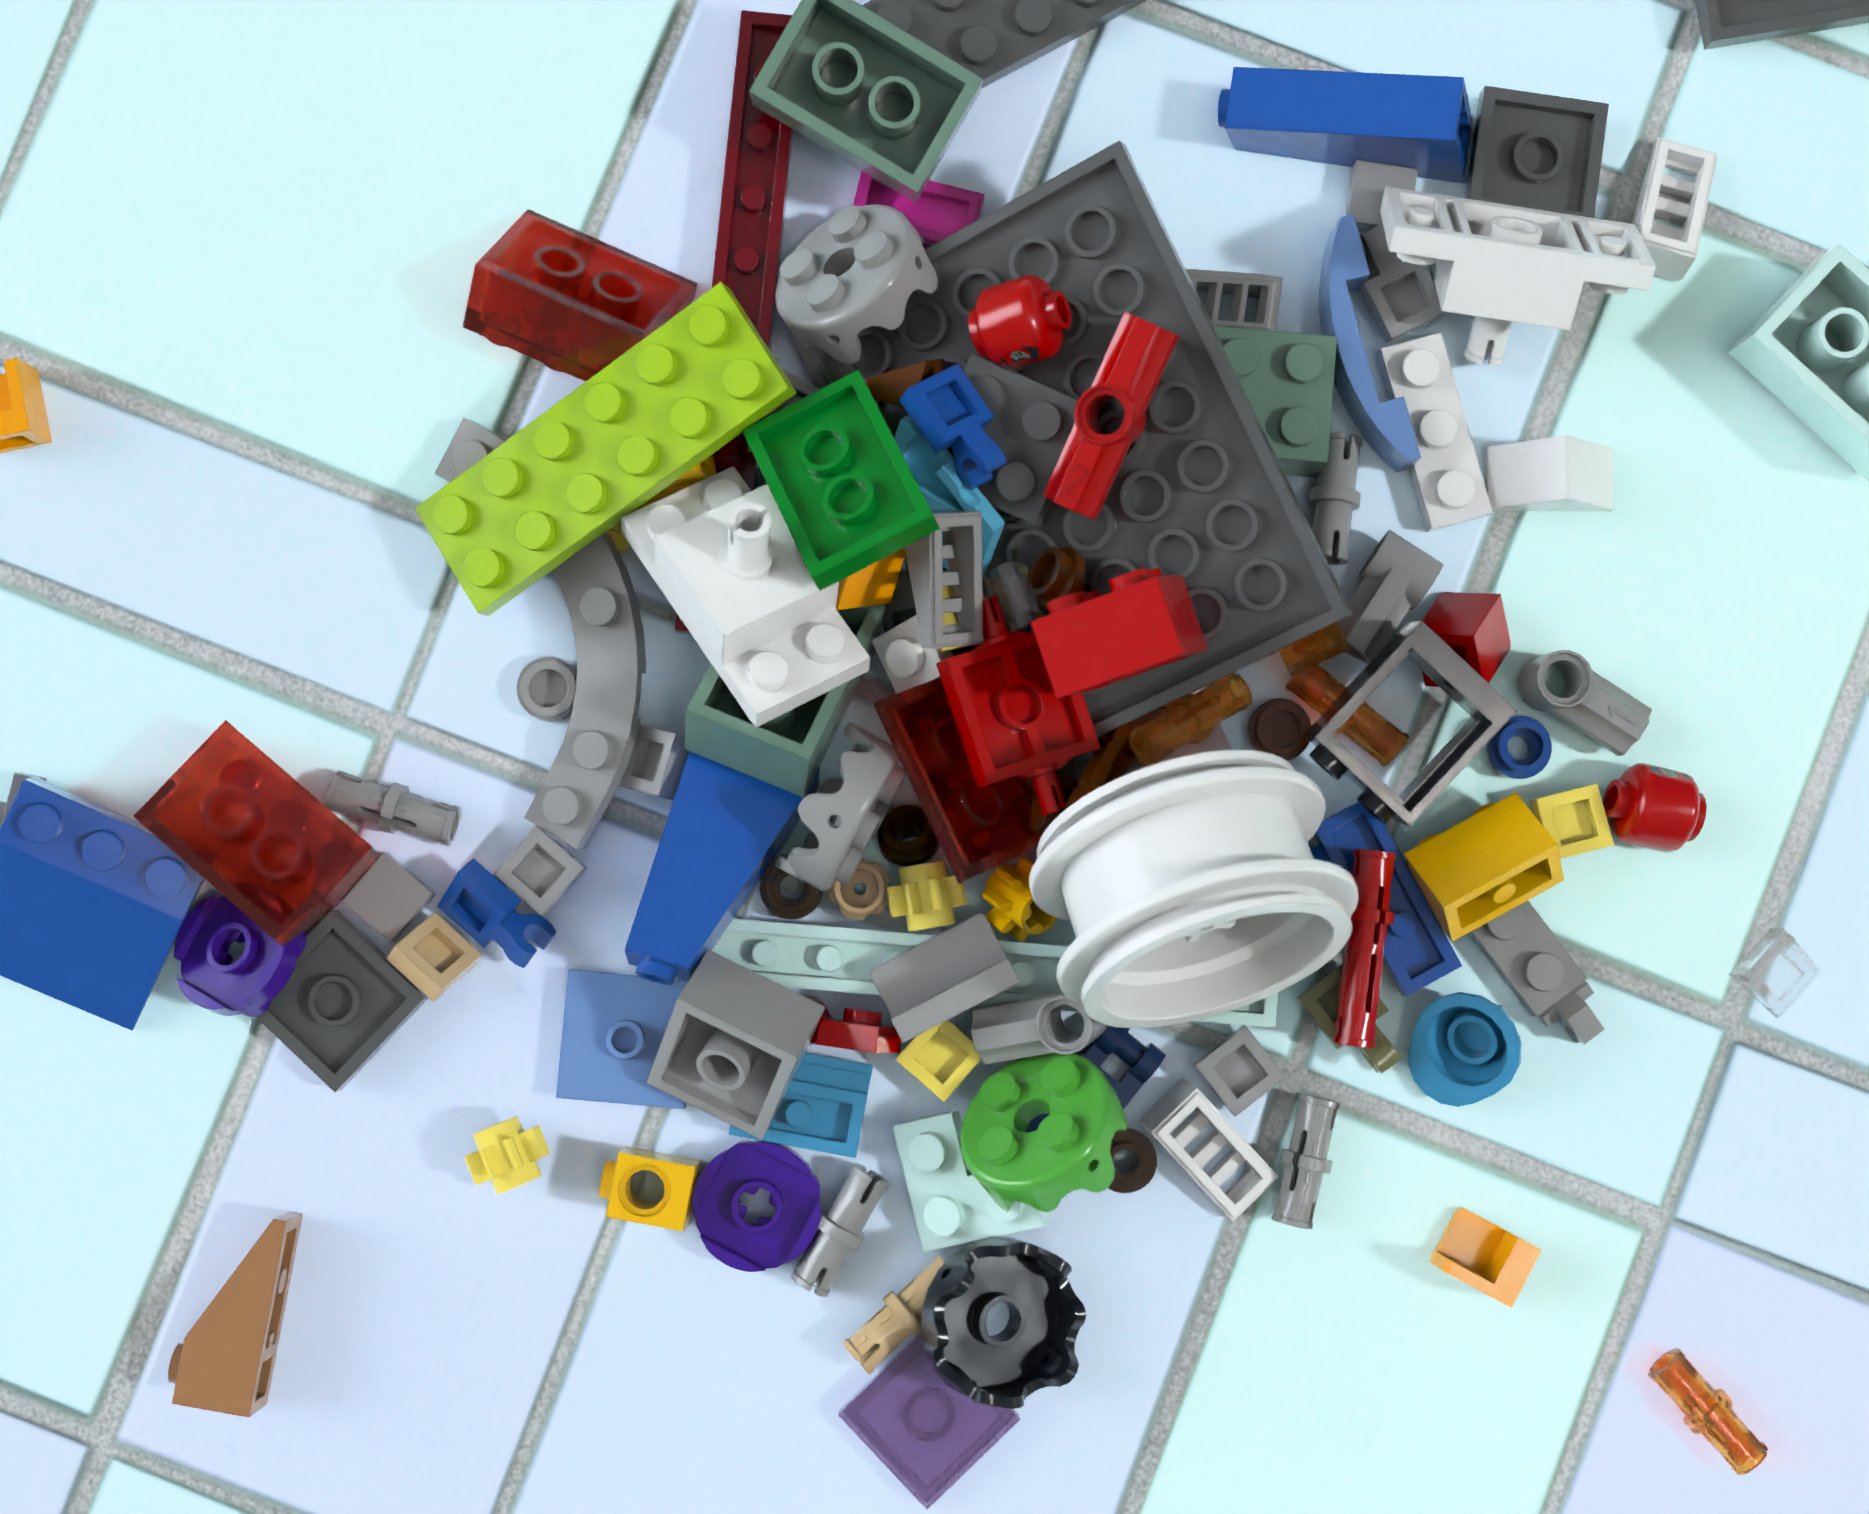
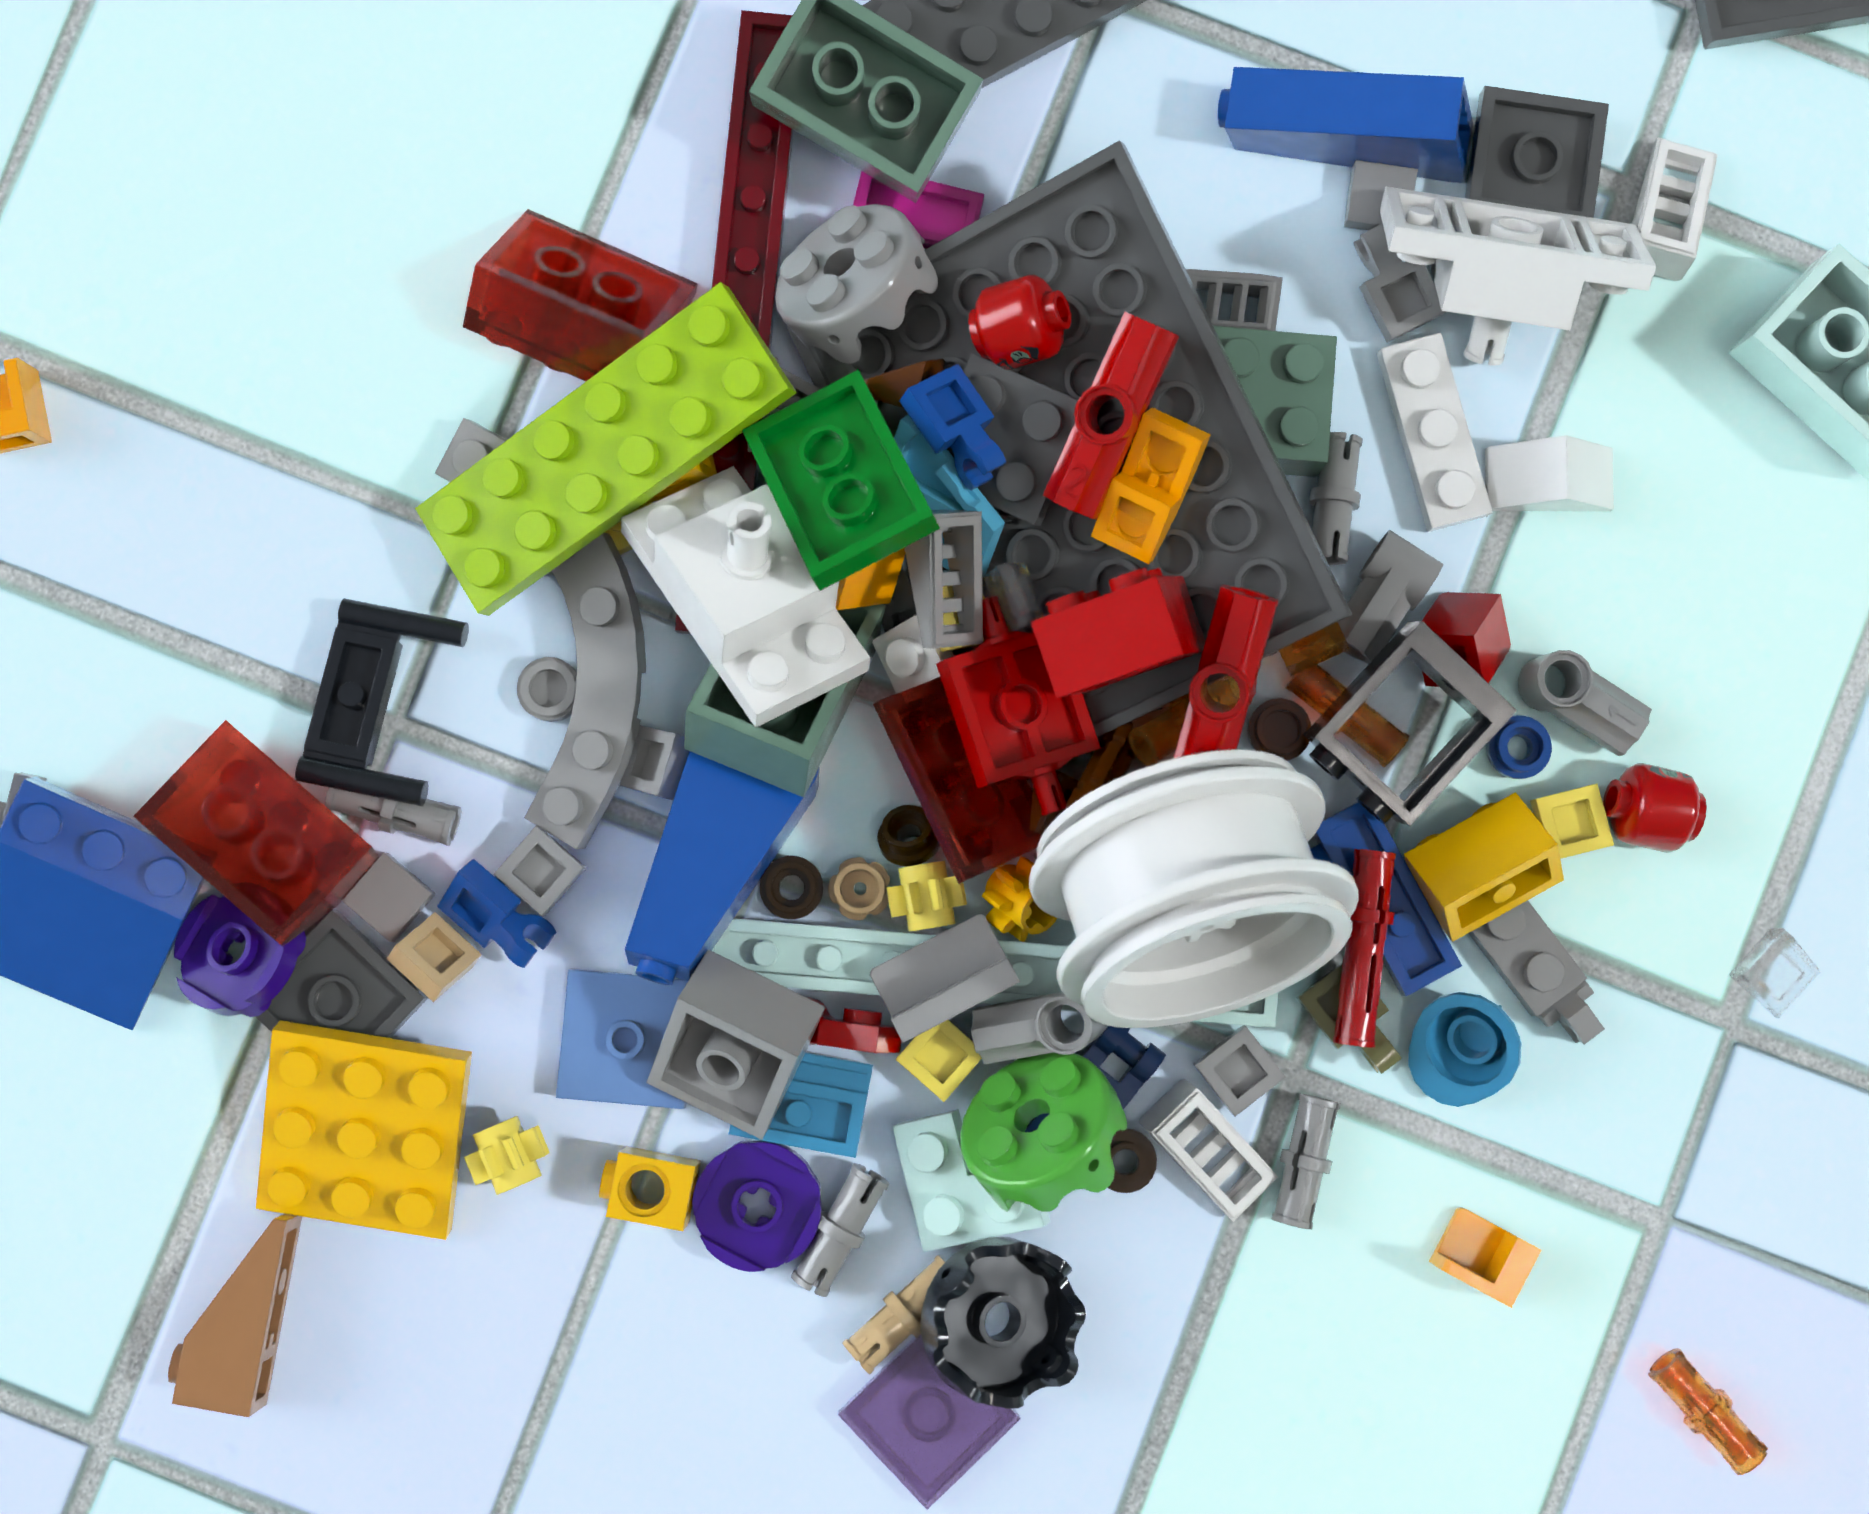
(356, 697): none -> black plate
(362, 1129): none -> yellow plate
(857, 806): light grey plate -> none
(1056, 574): reddish brown plate -> none
(1151, 485): none -> light orange slope
(1232, 648): none -> red piece
(1383, 424): medium blue slope -> none

